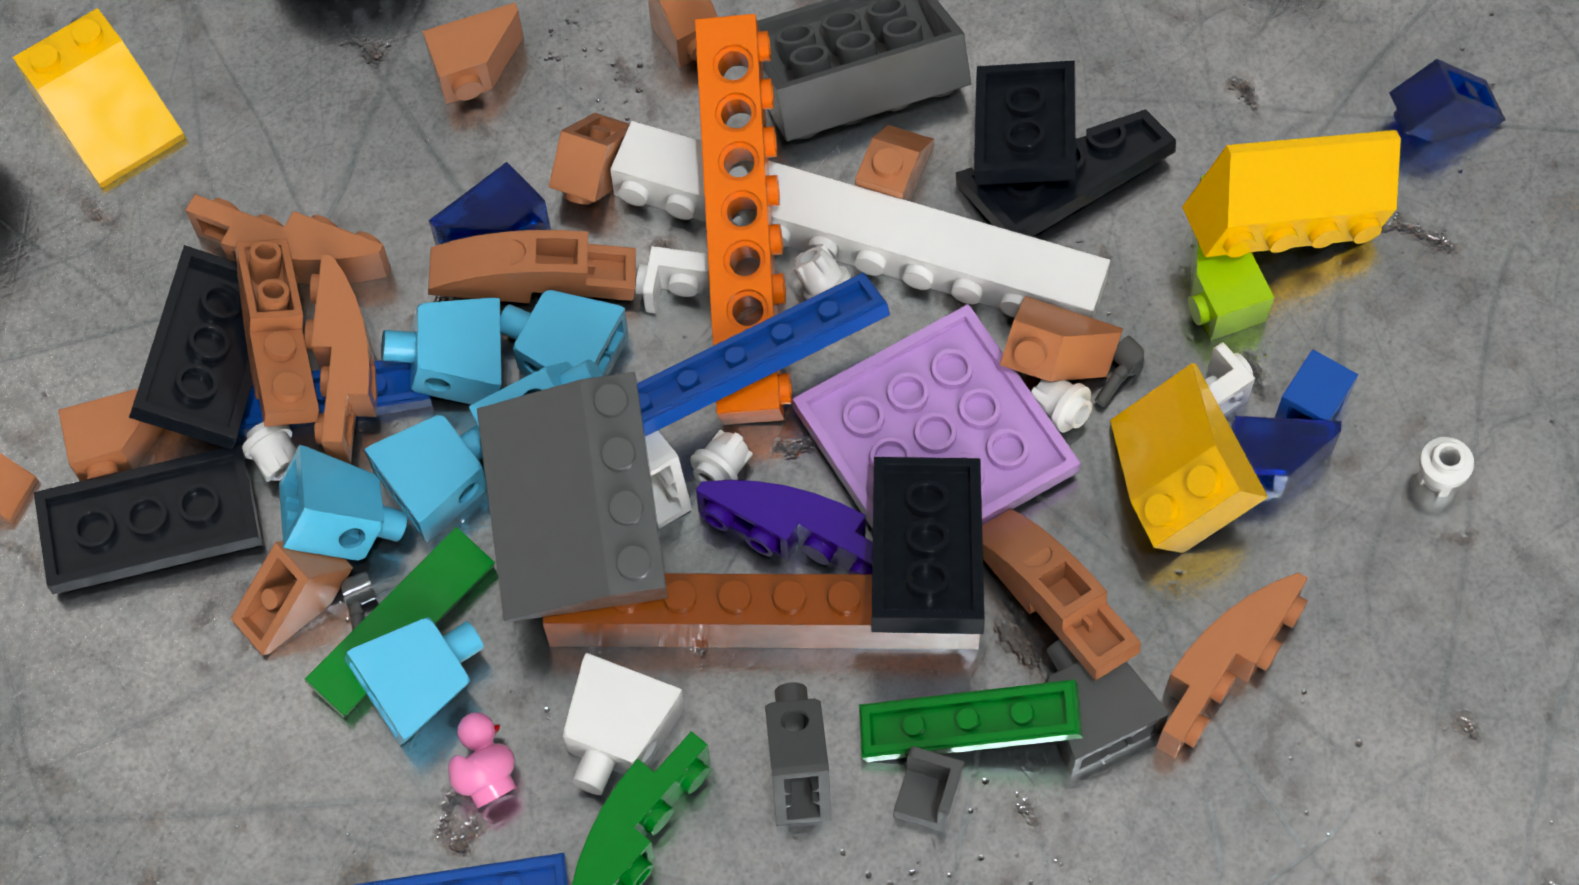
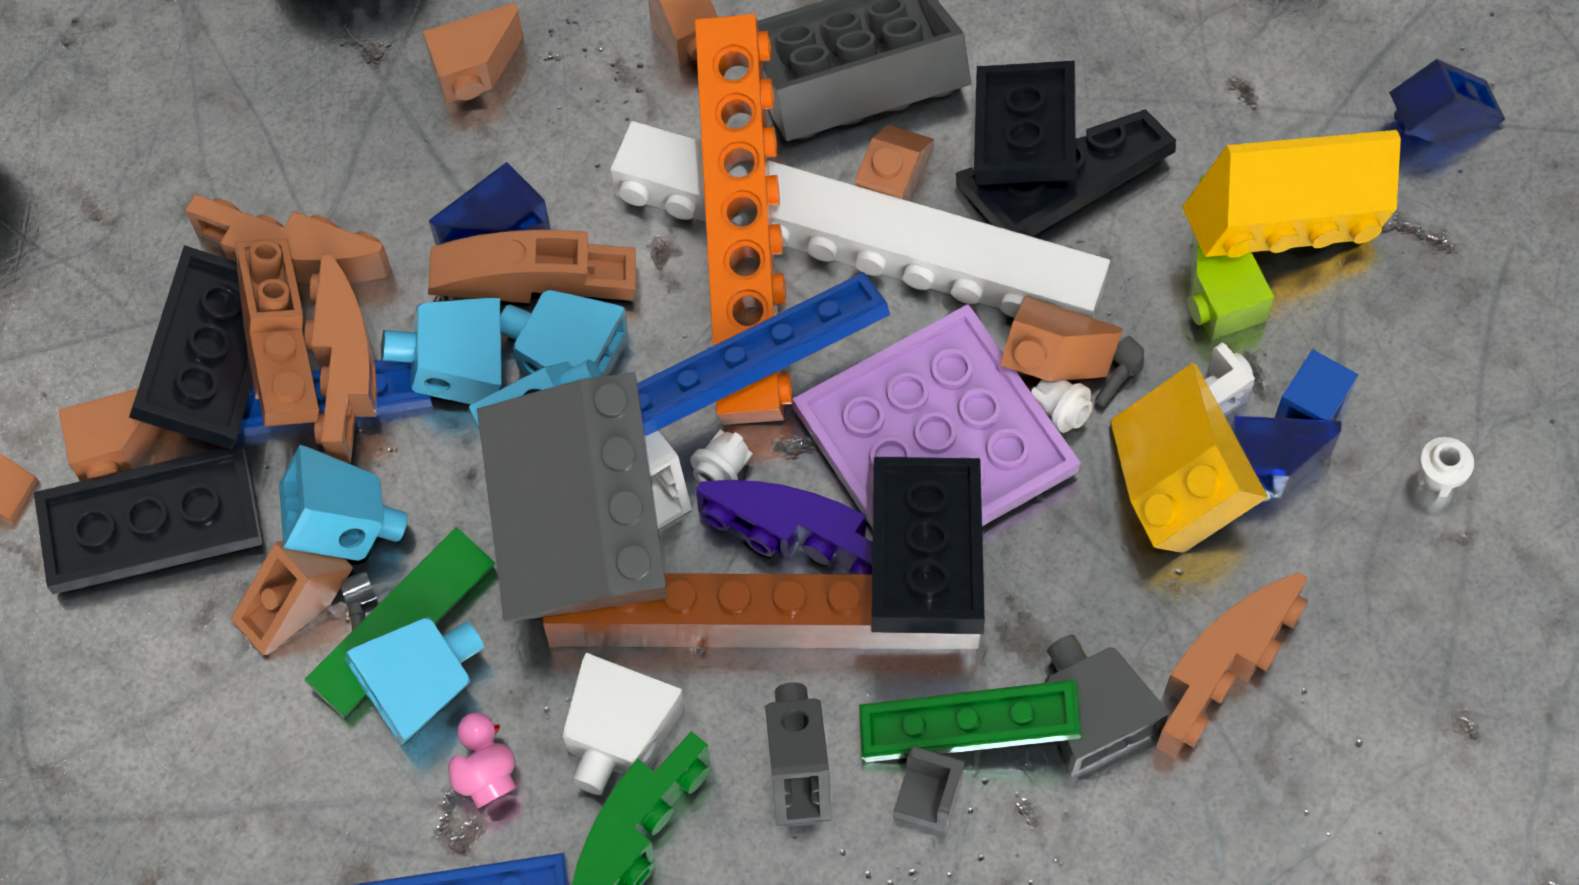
(98, 97): yellow slope -> none
(270, 449): white hose -> none
(430, 472): medium azure torso -> none
(586, 157): nougat slope -> none
(674, 270): white bracket -> none
(819, 271): white hose -> none
(1060, 590): nougat slope -> none

